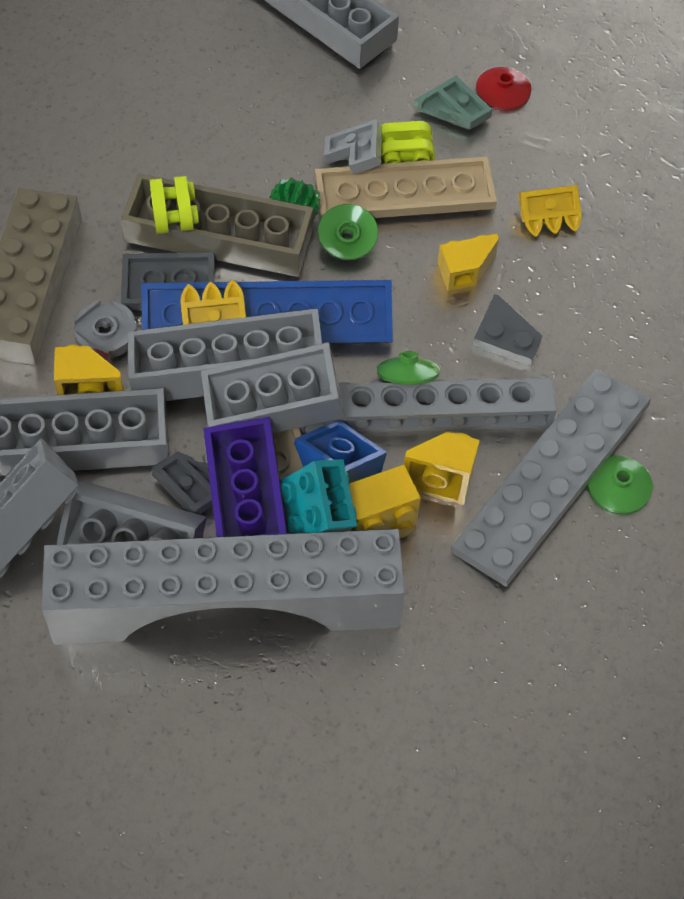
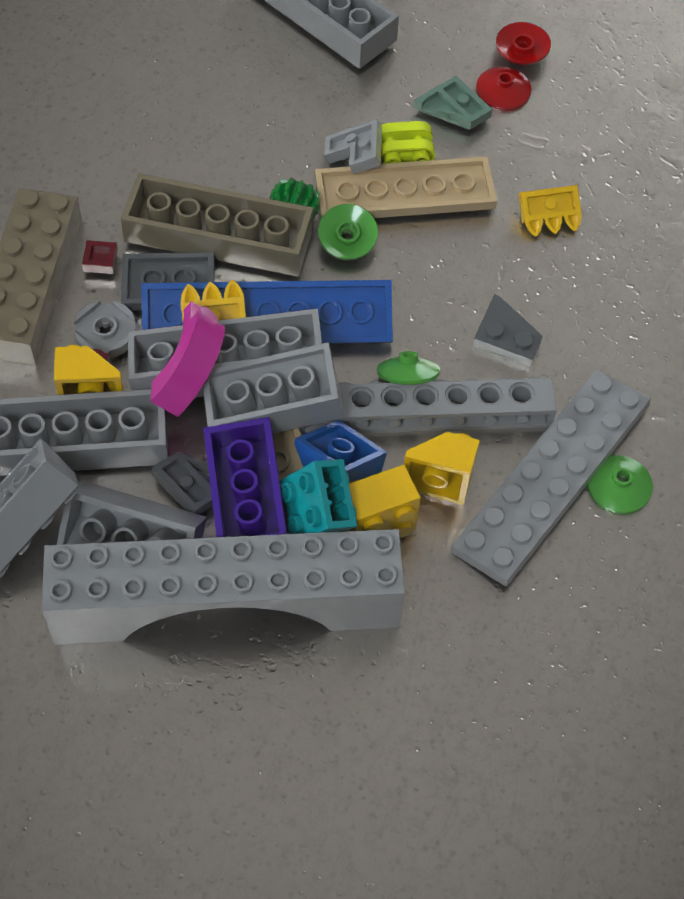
(99, 257): none -> dark red plate
(183, 193): neon yellow brick -> none
(191, 362): none -> dark pink arch
(466, 260): yellow slope -> none
(523, 43): none -> red dish

